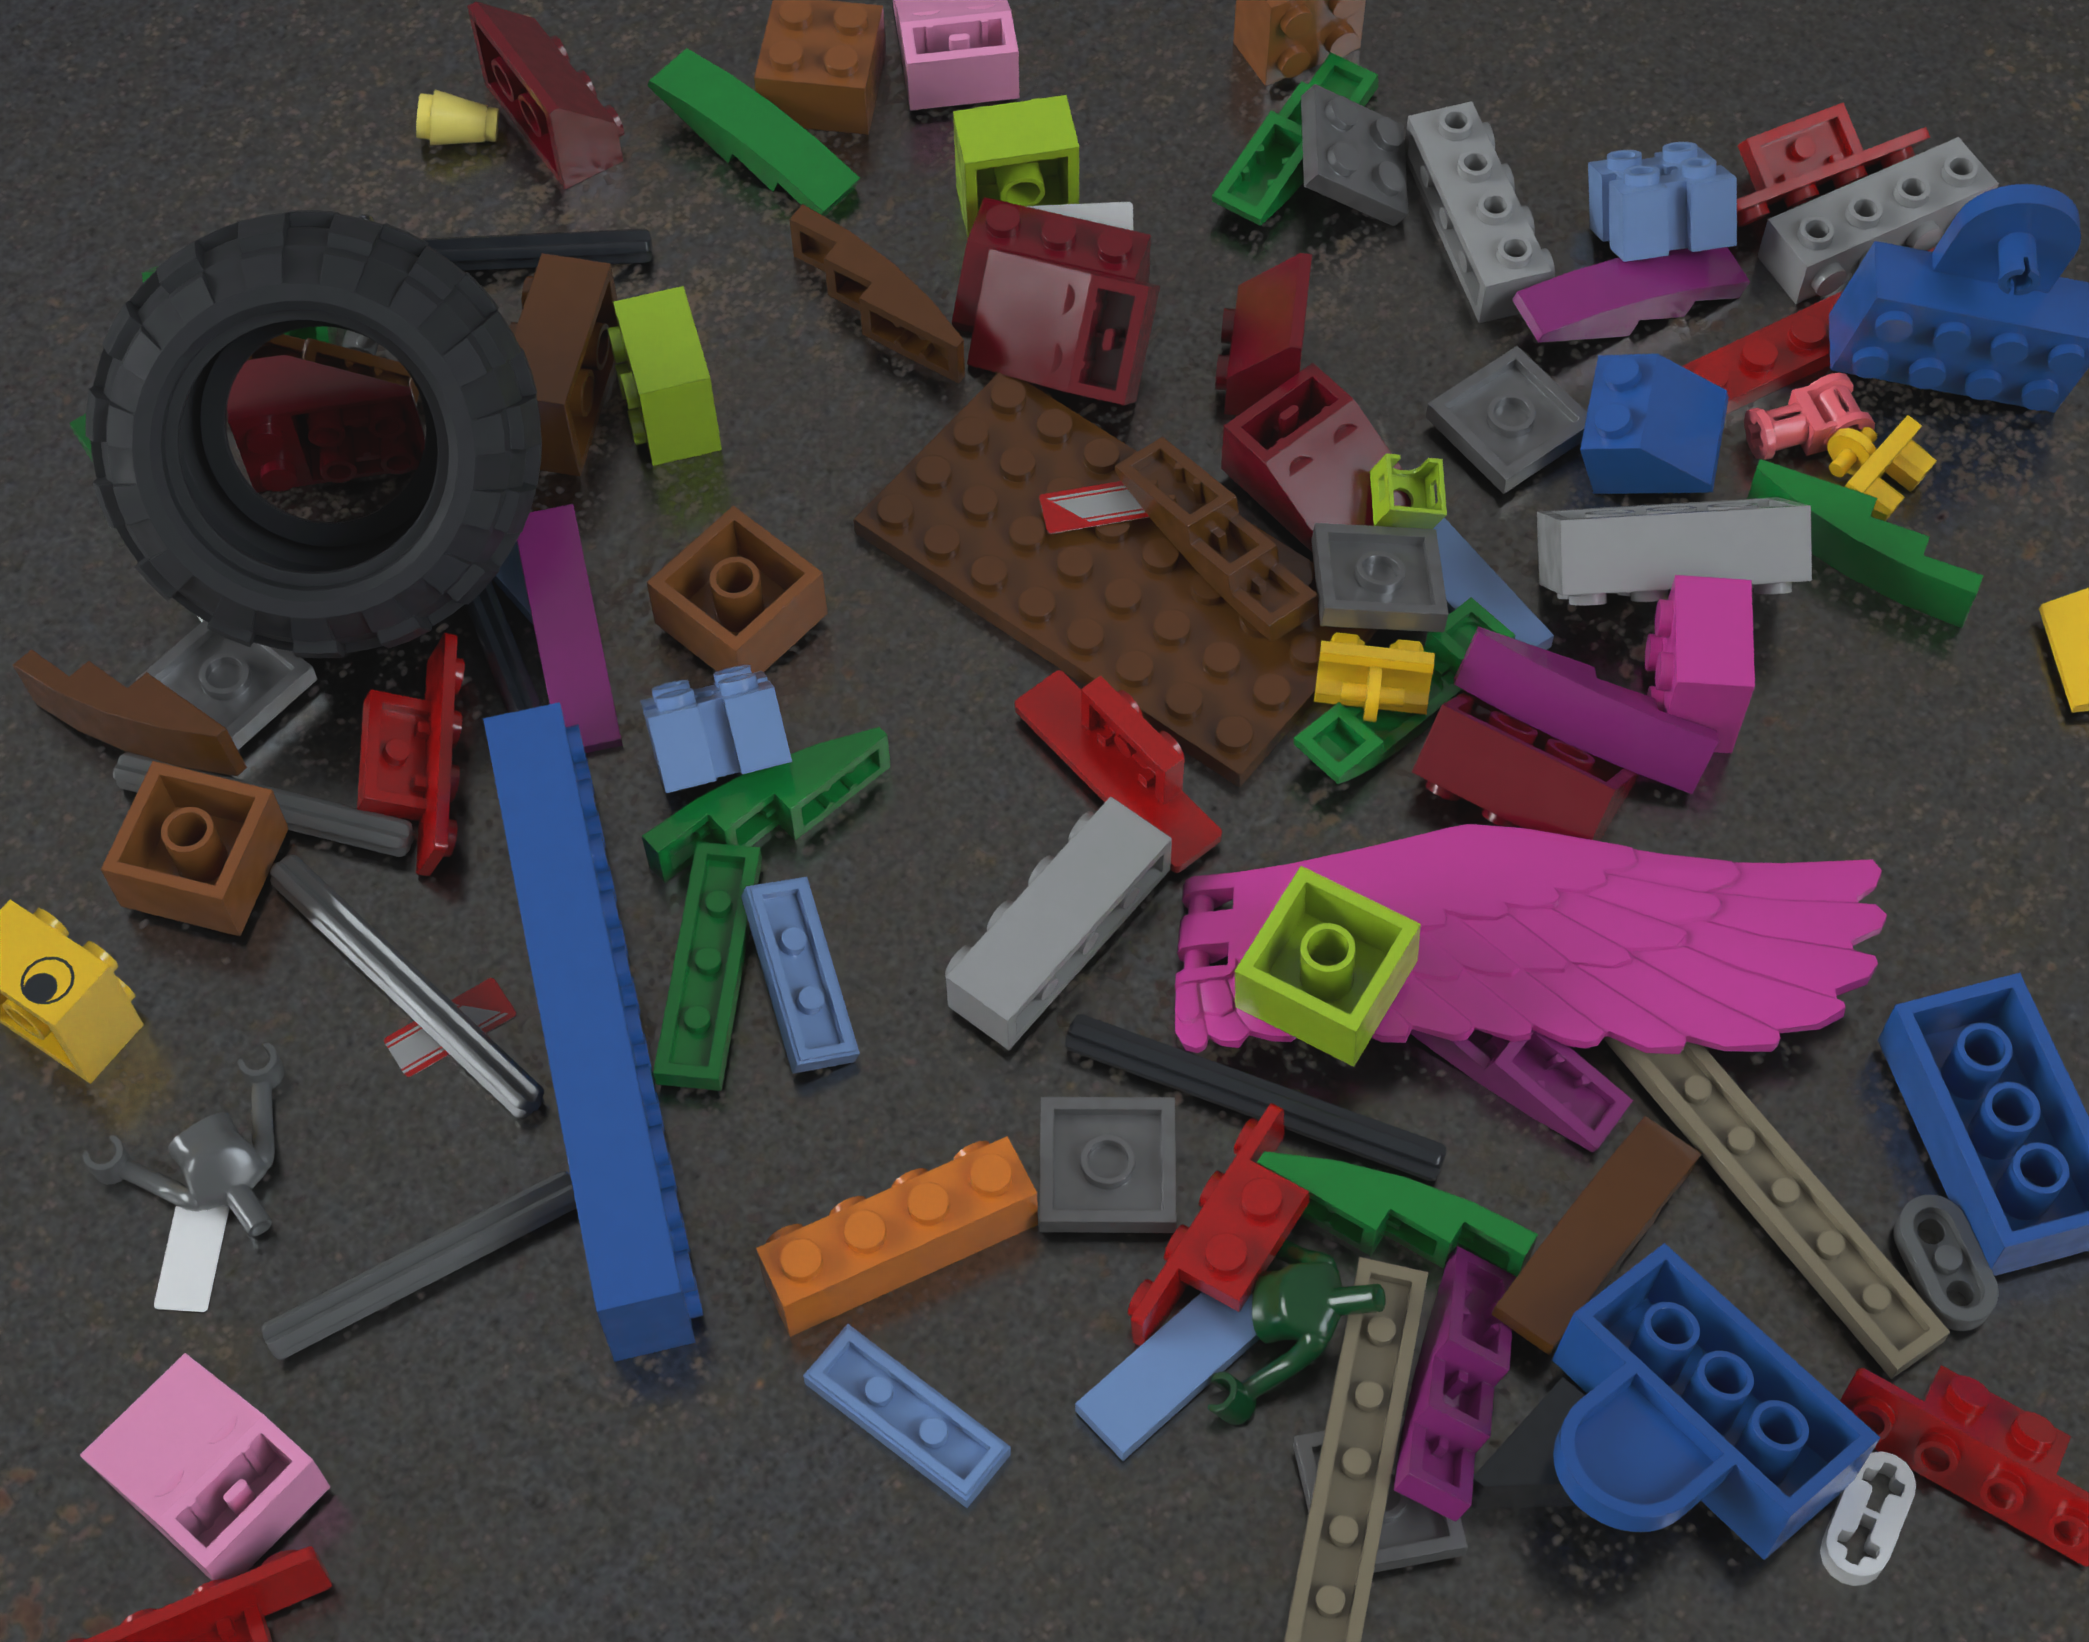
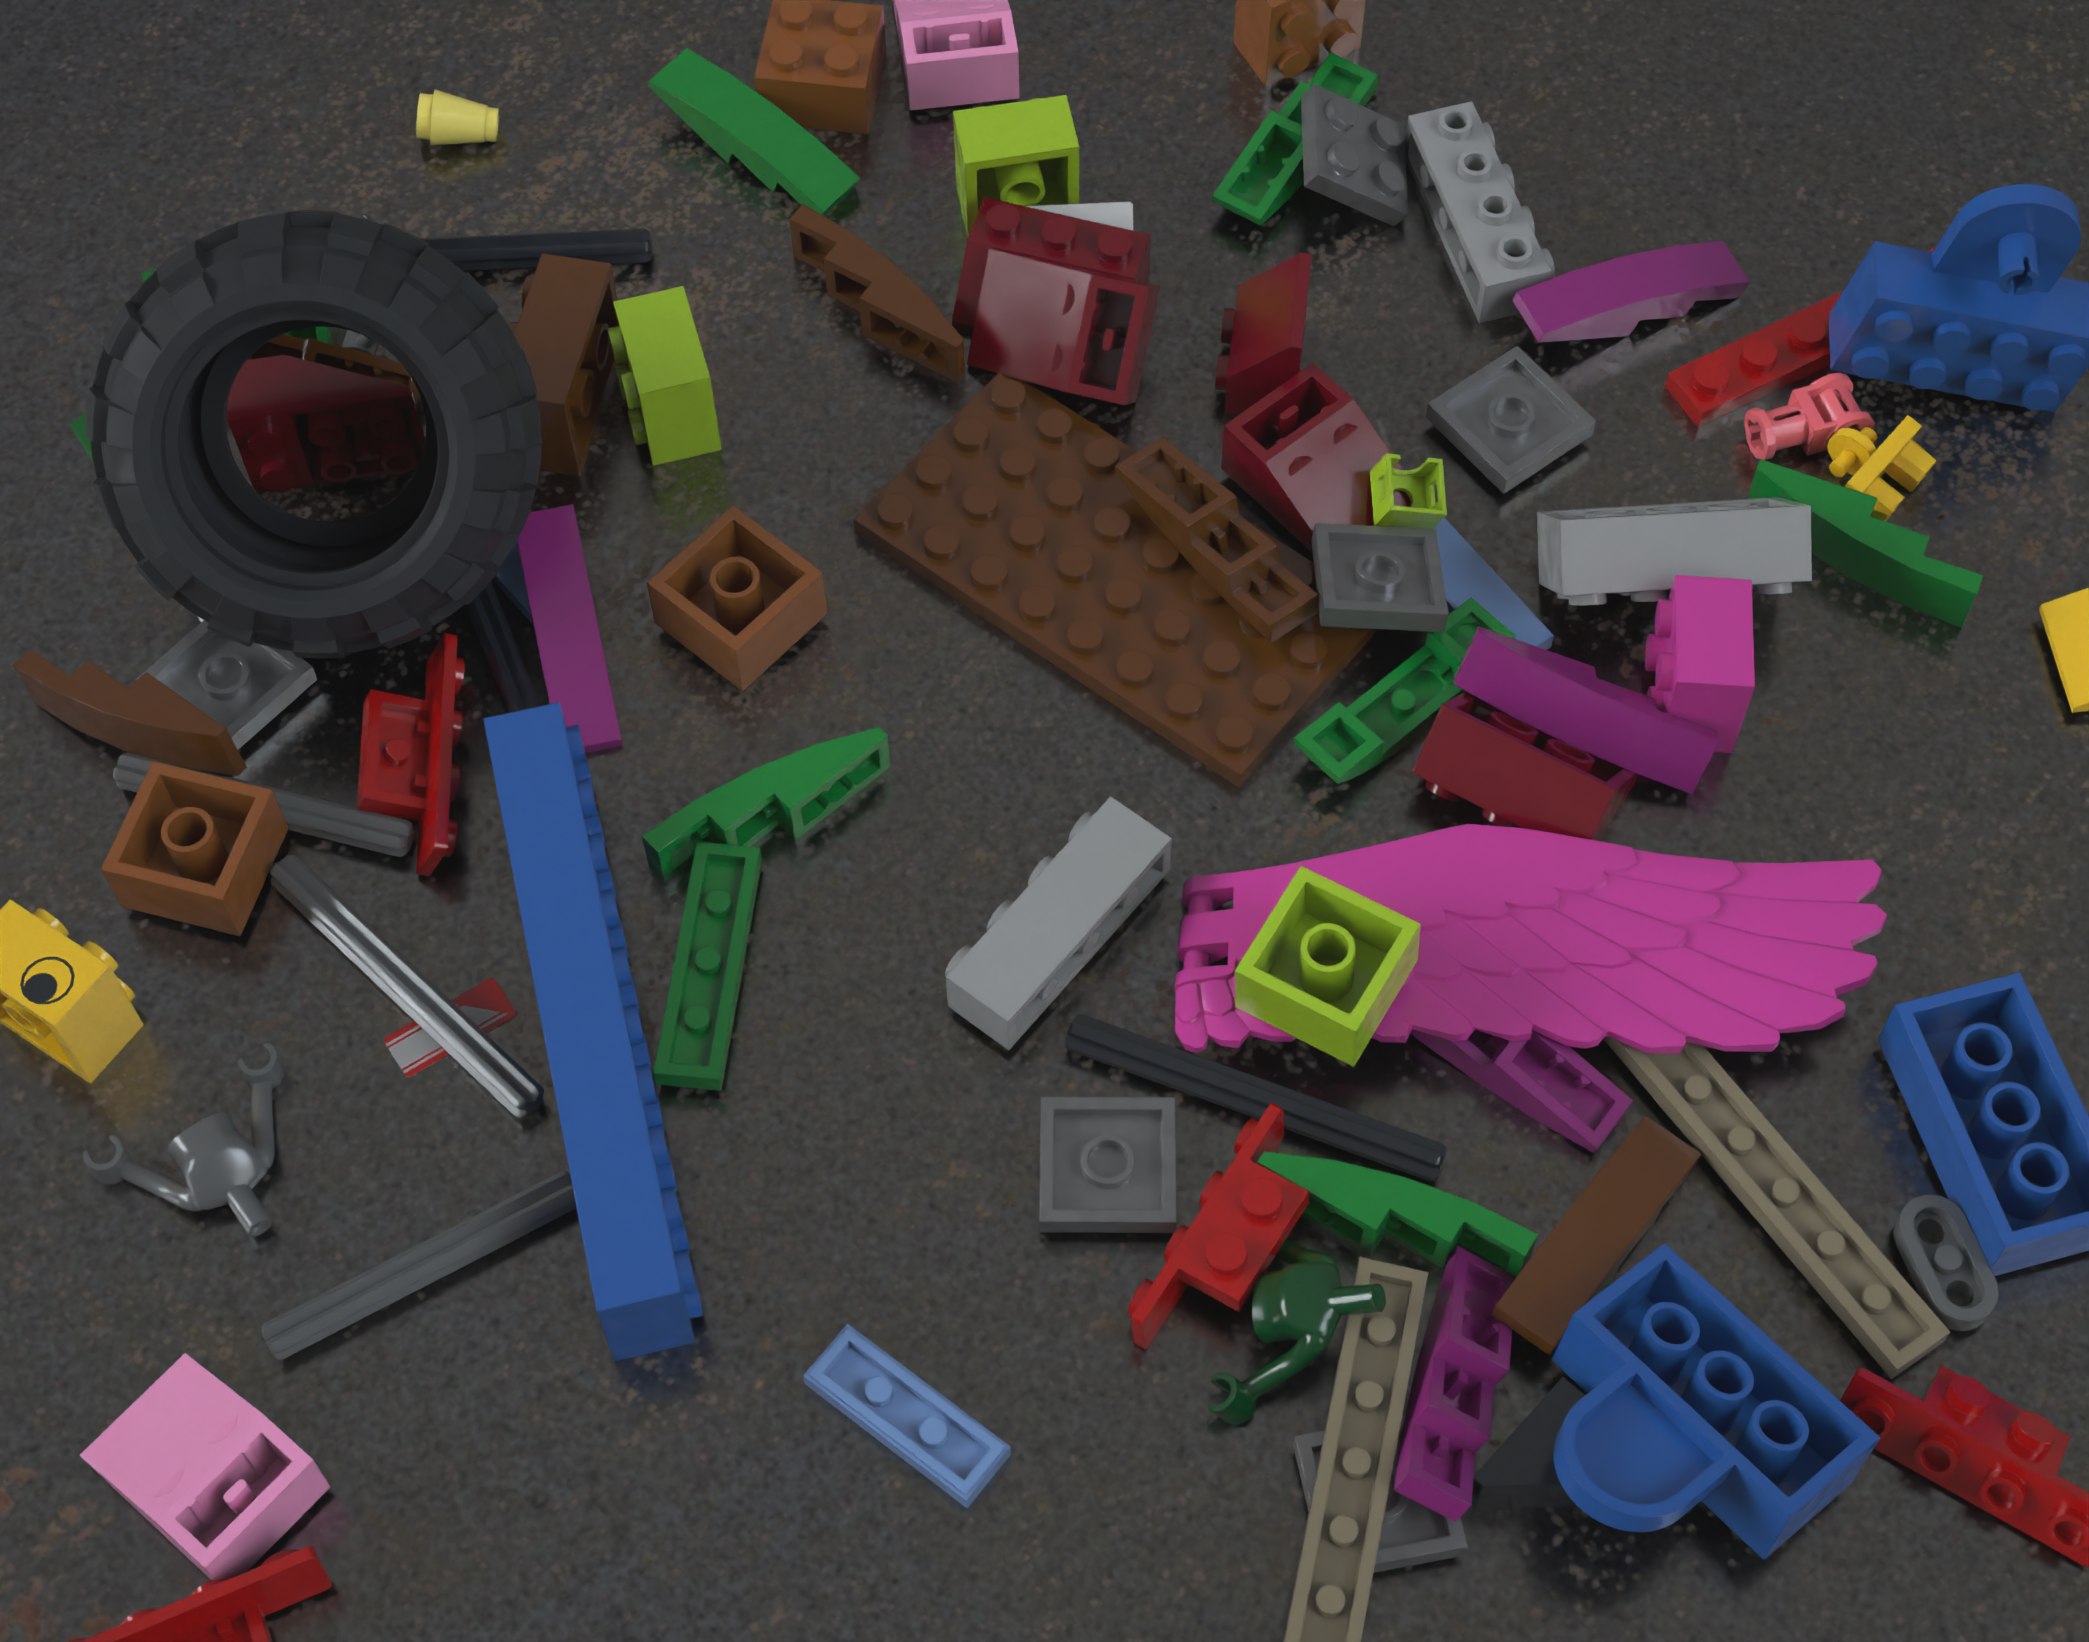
(191, 1259): white sticker -> none
(545, 95): dark red slope -> none
(715, 728): medium blue brick -> none
(800, 975): medium blue tile -> none
(897, 1234): orange brick -> none
(1089, 507): sticker -> none
(1121, 757): red bracket -> none
(1166, 1372): medium blue tile -> none
(1374, 676): yellow hips -> none
(1652, 427): blue slope -> none
(1662, 202): medium blue brick -> none
(1810, 153): red bracket -> none
(1883, 1525): white beam -> none
(1904, 205): light grey brick -> none

